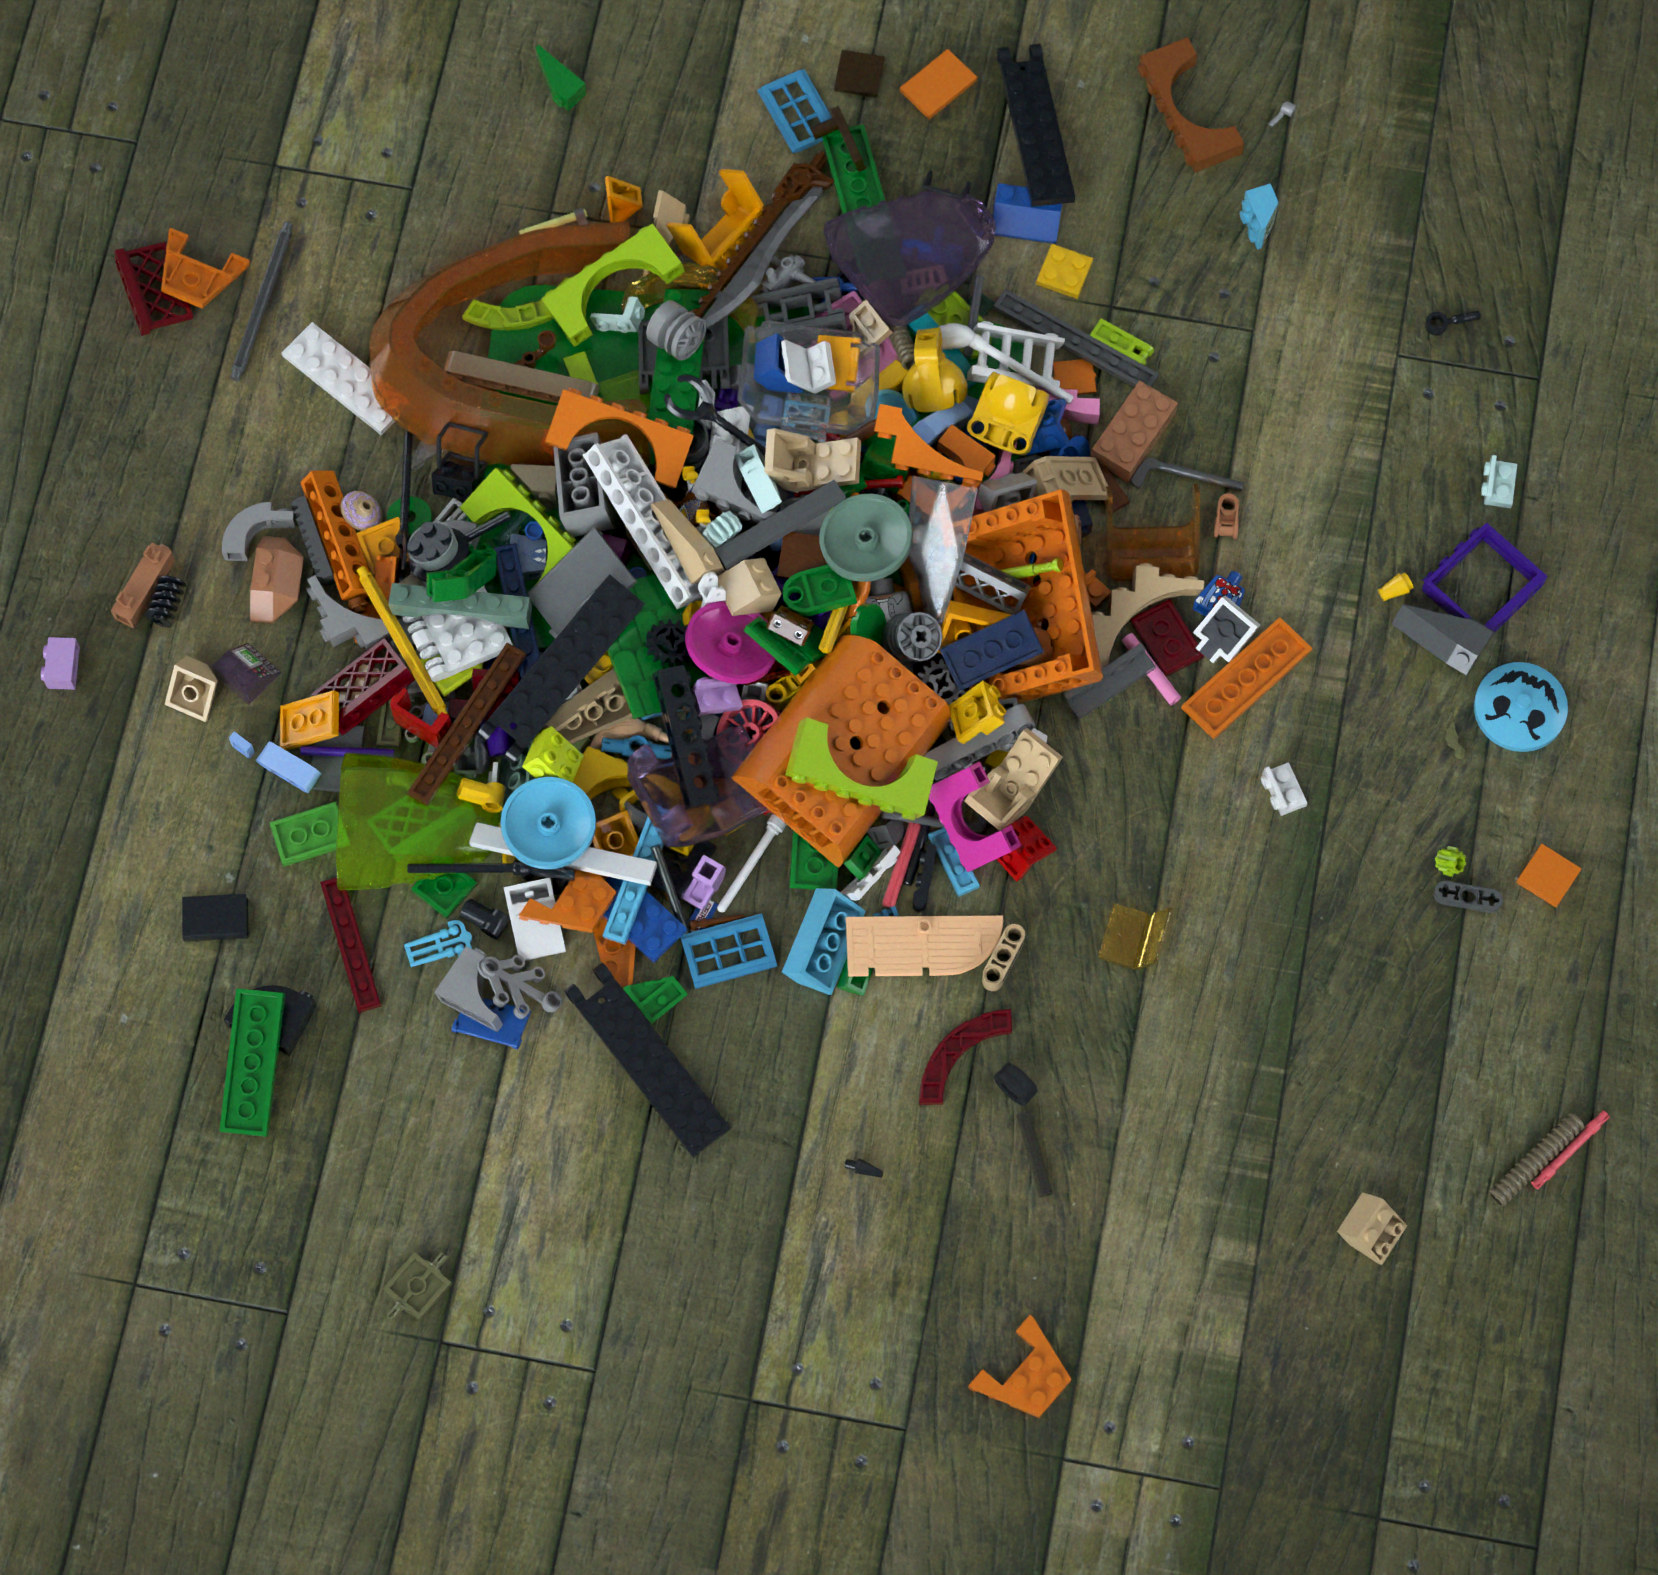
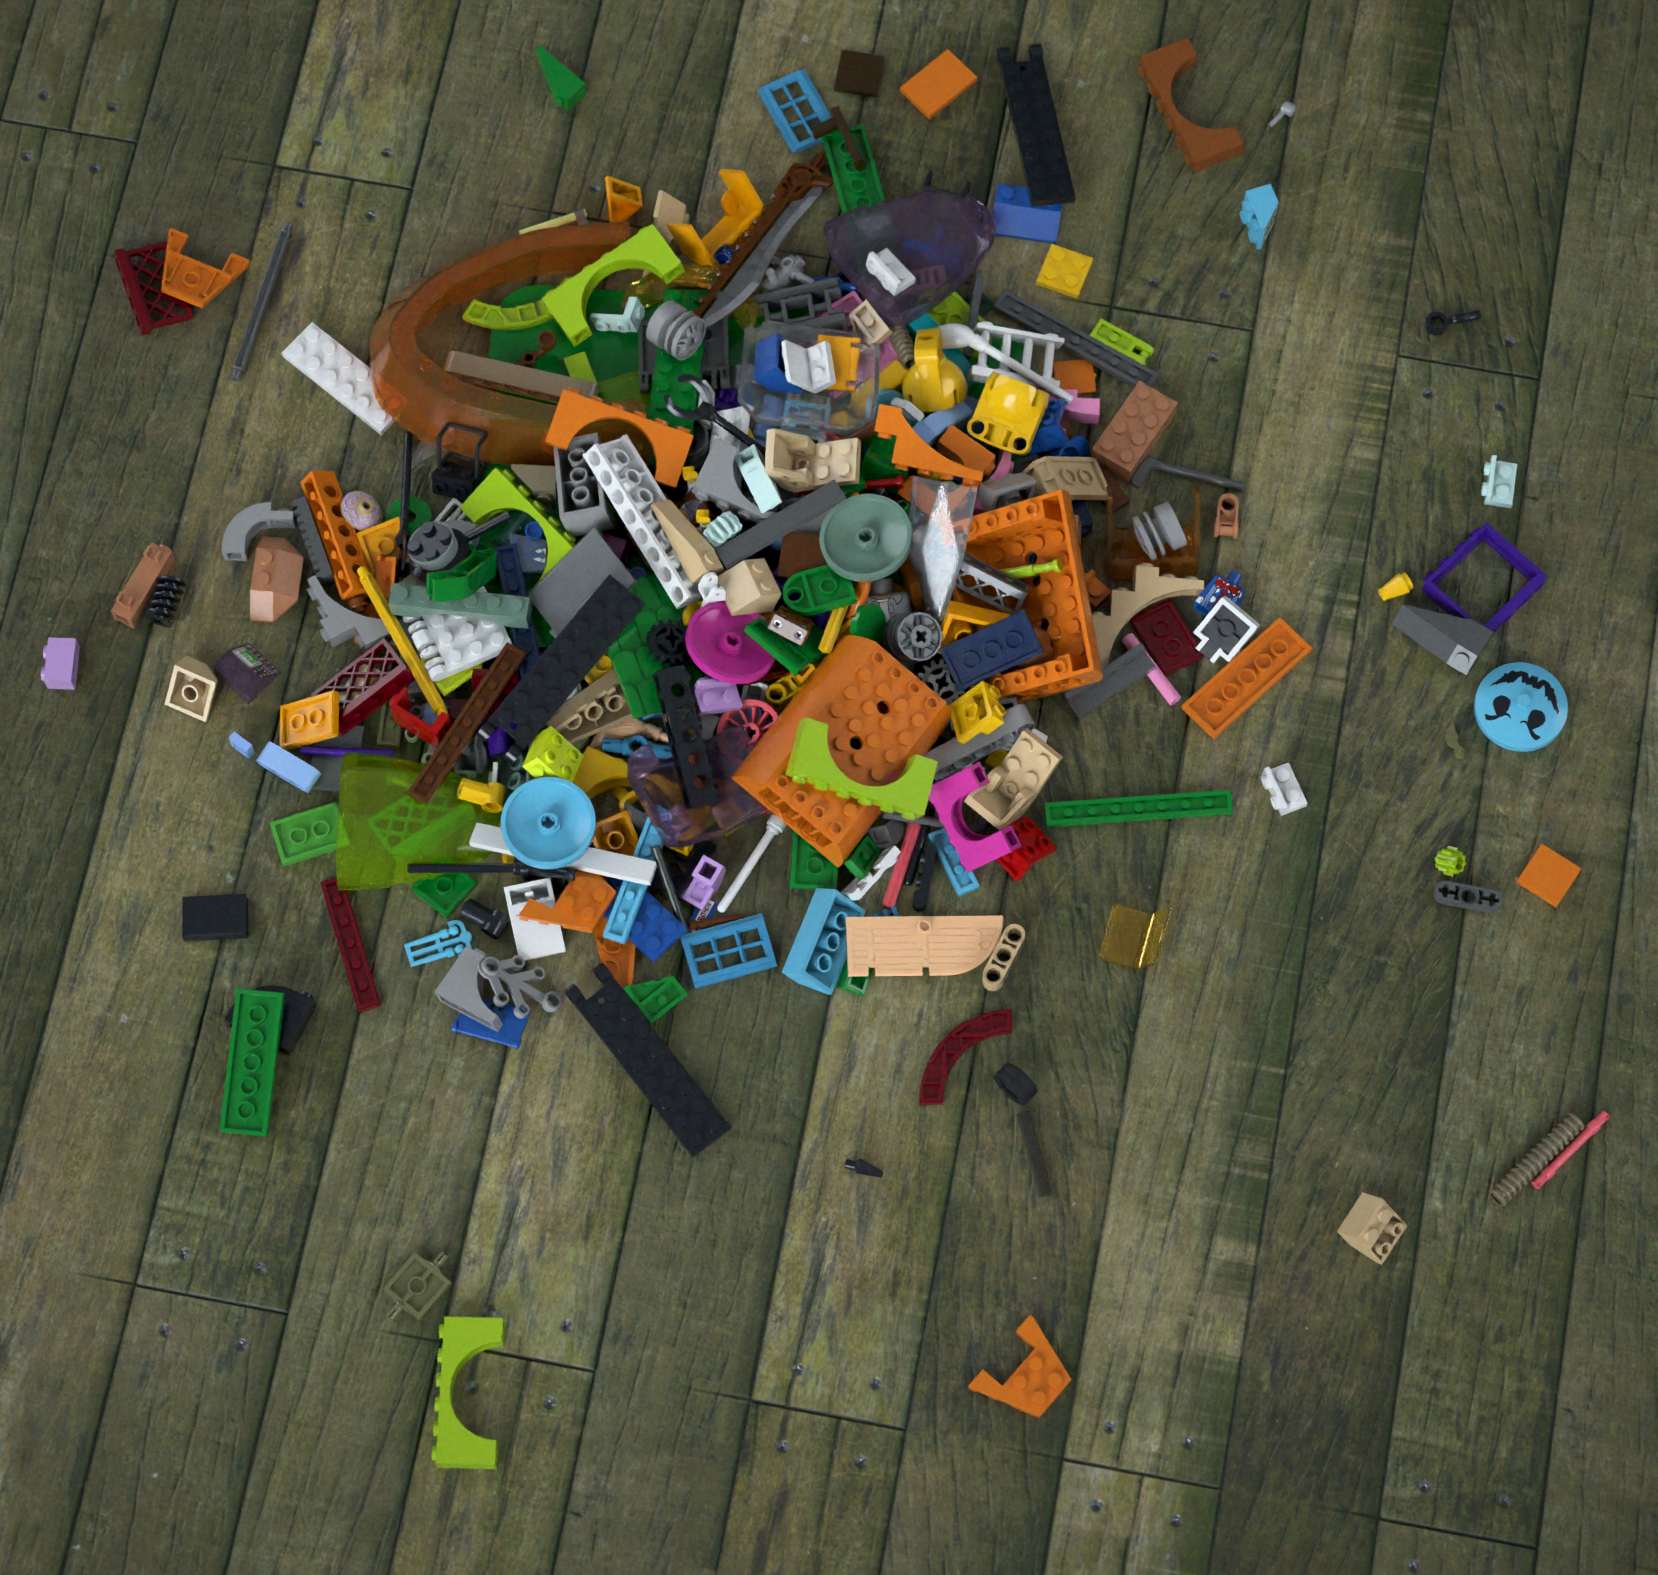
(461, 1341): none -> lime arch
(723, 254): none -> clear blue axle
(889, 271): none -> white bracket
(908, 409): none -> white tile
(1138, 808): none -> green plate
(1158, 531): none -> light grey wheel

